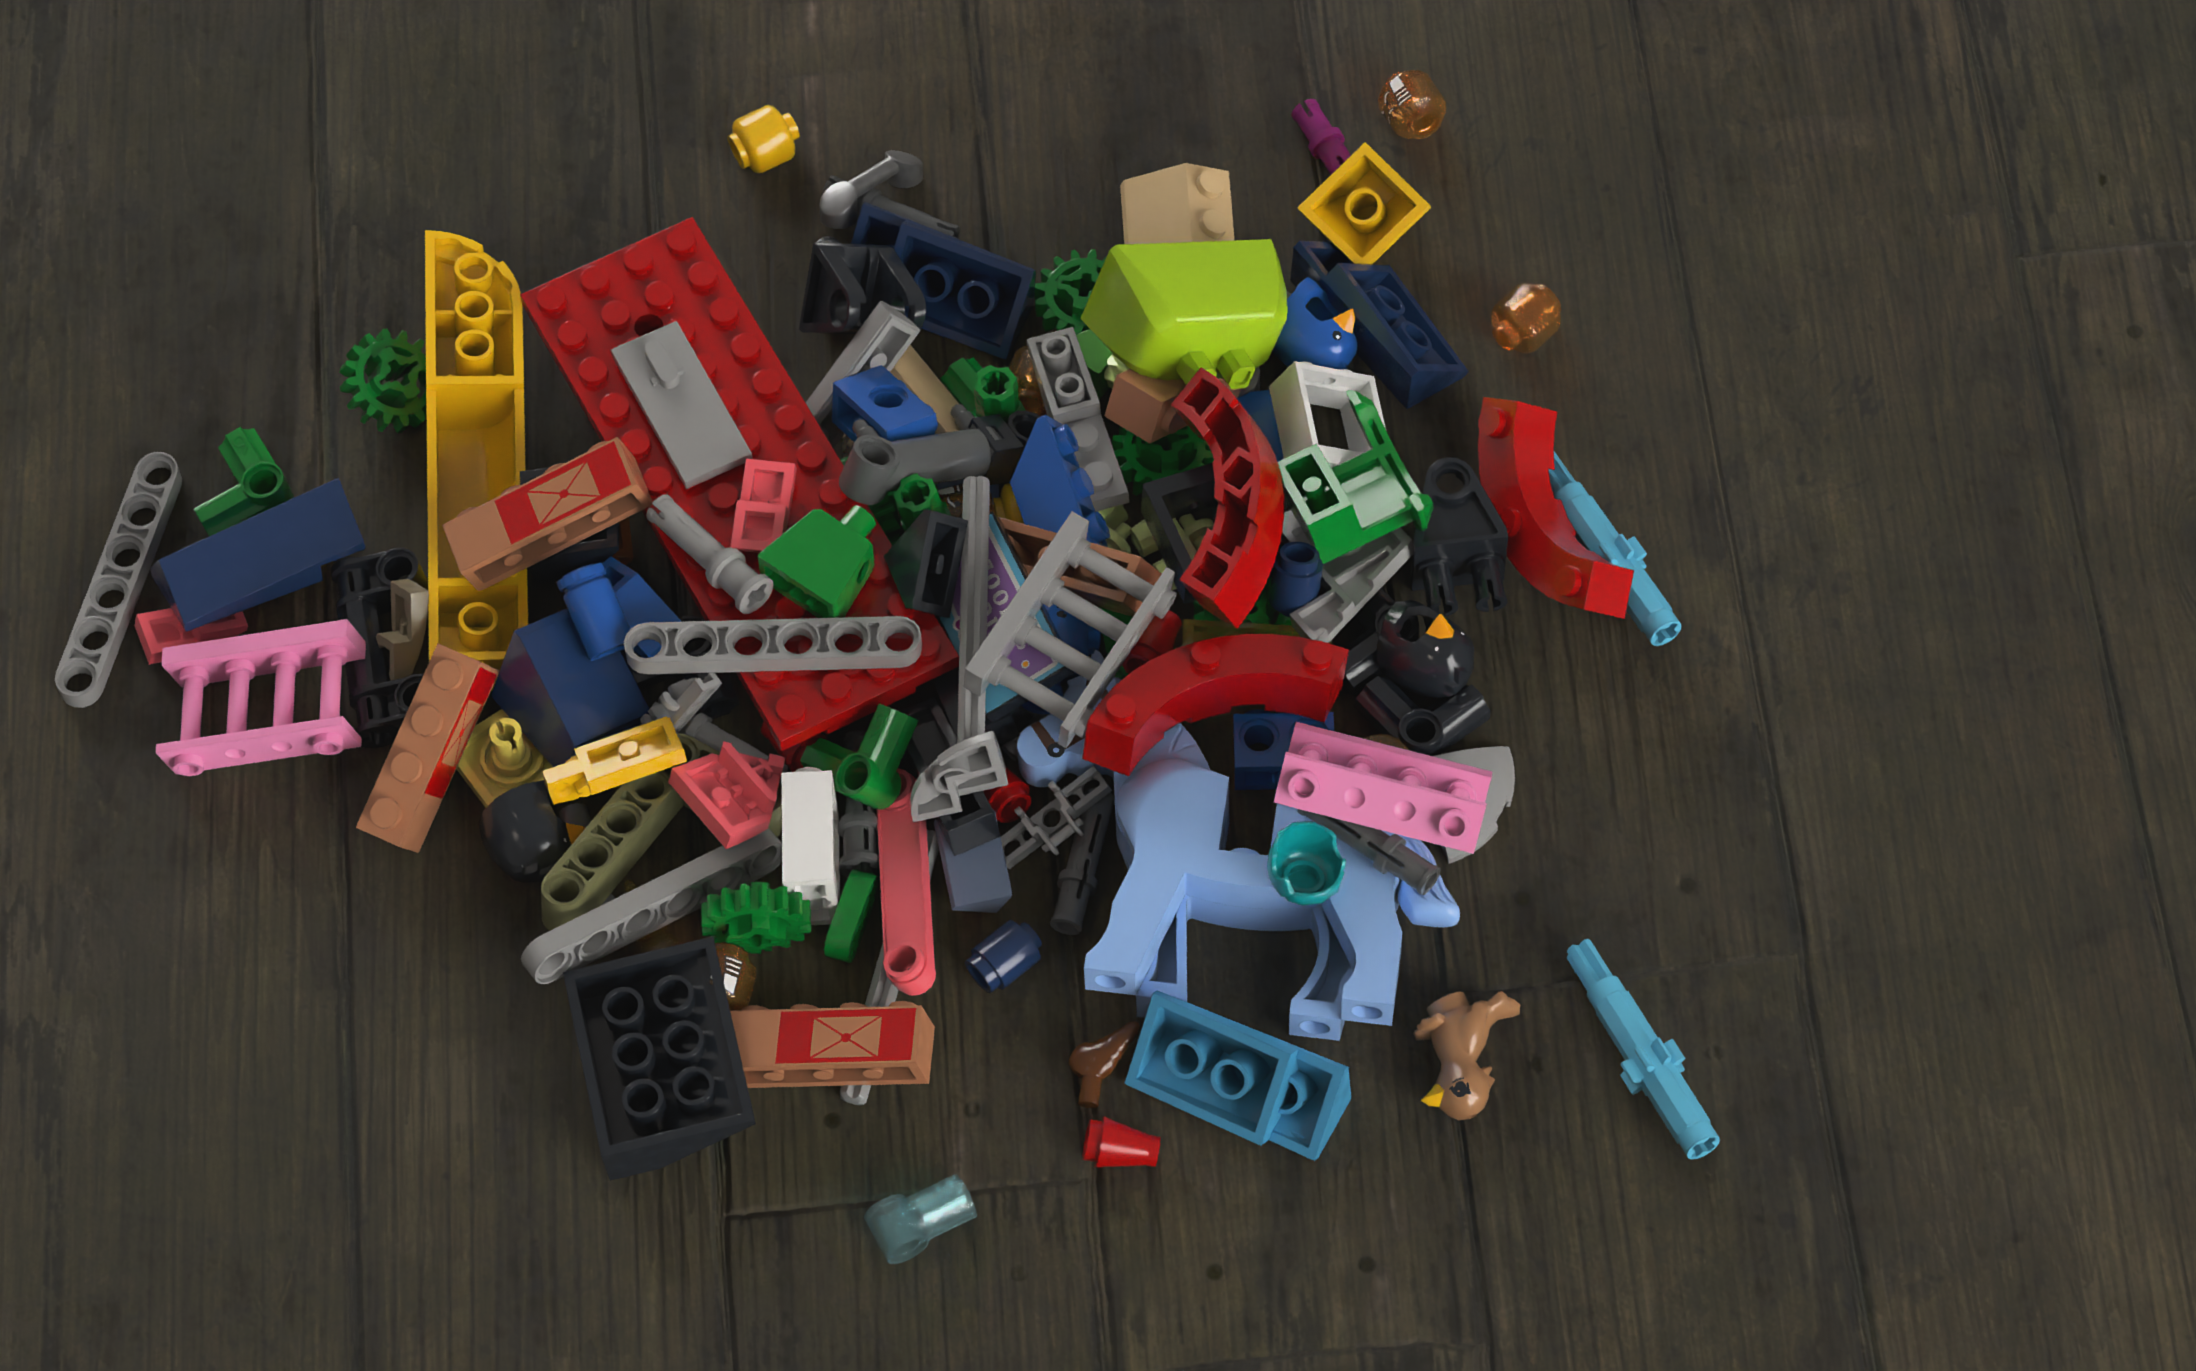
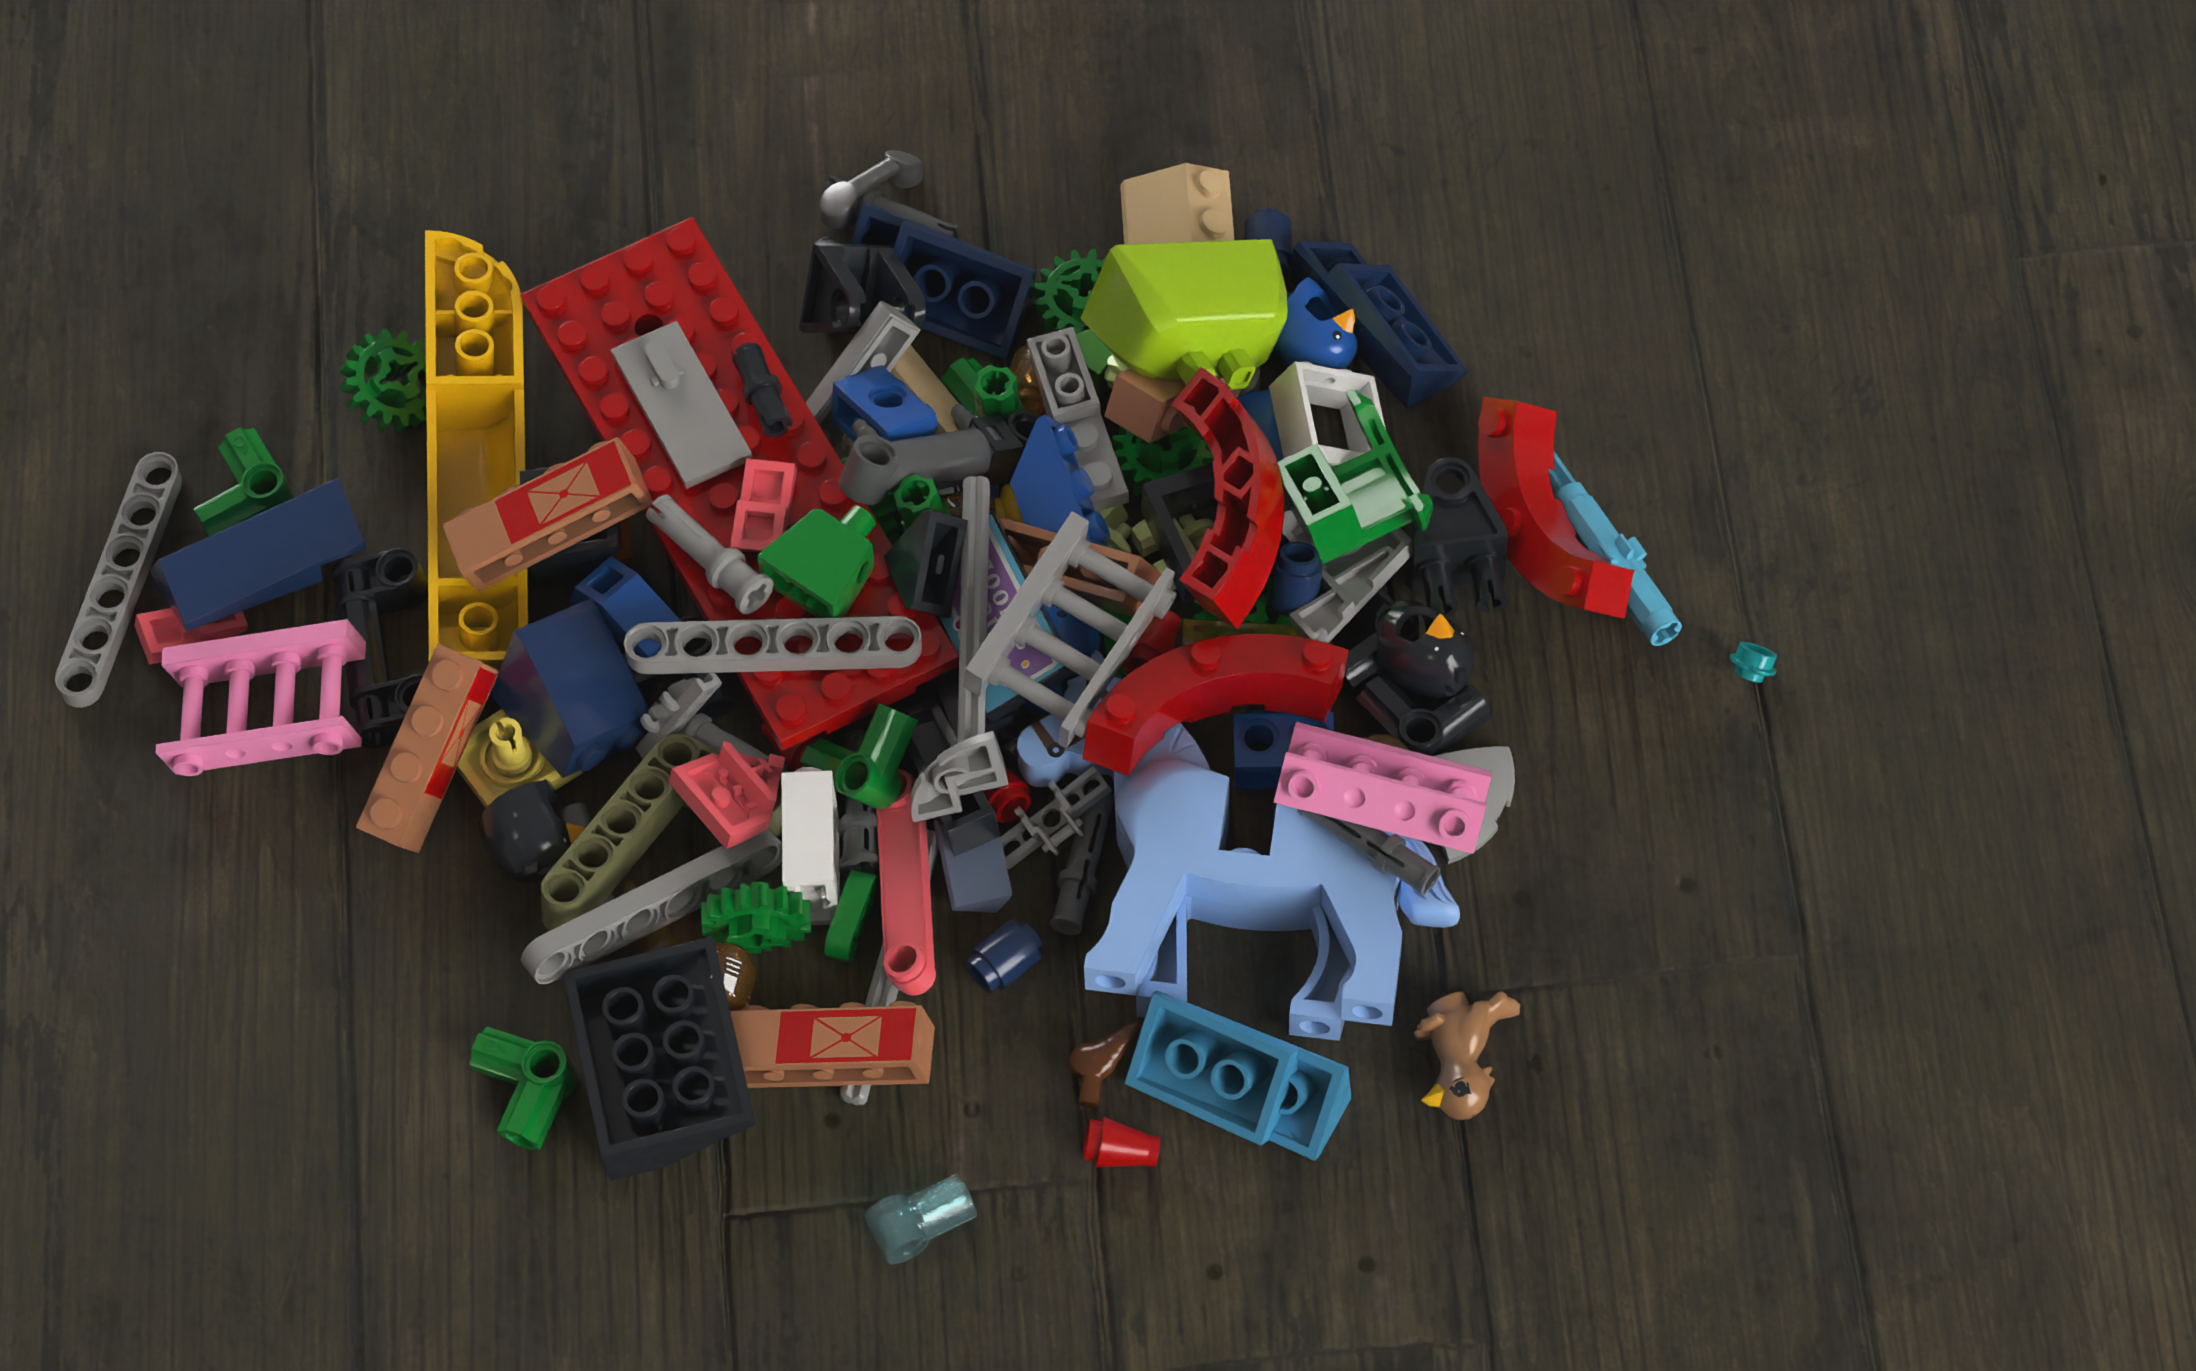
(409, 624): dark tan slope -> none
(534, 1098): none -> green piece
(594, 610): blue piece -> none
(615, 761): yellow hinge -> none
(762, 390): none -> black pin
(763, 139): yellow head -> none
(1273, 225): none -> dark blue brick
(1305, 863): teal hair -> none
(1325, 141): magenta pin -> none
(1364, 207): yellow slope -> none
(1412, 104): clear orange head -> none
(1526, 317): clear orange head -> none
(1648, 1061): medium azure piece -> none
(1753, 662): none -> teal plate

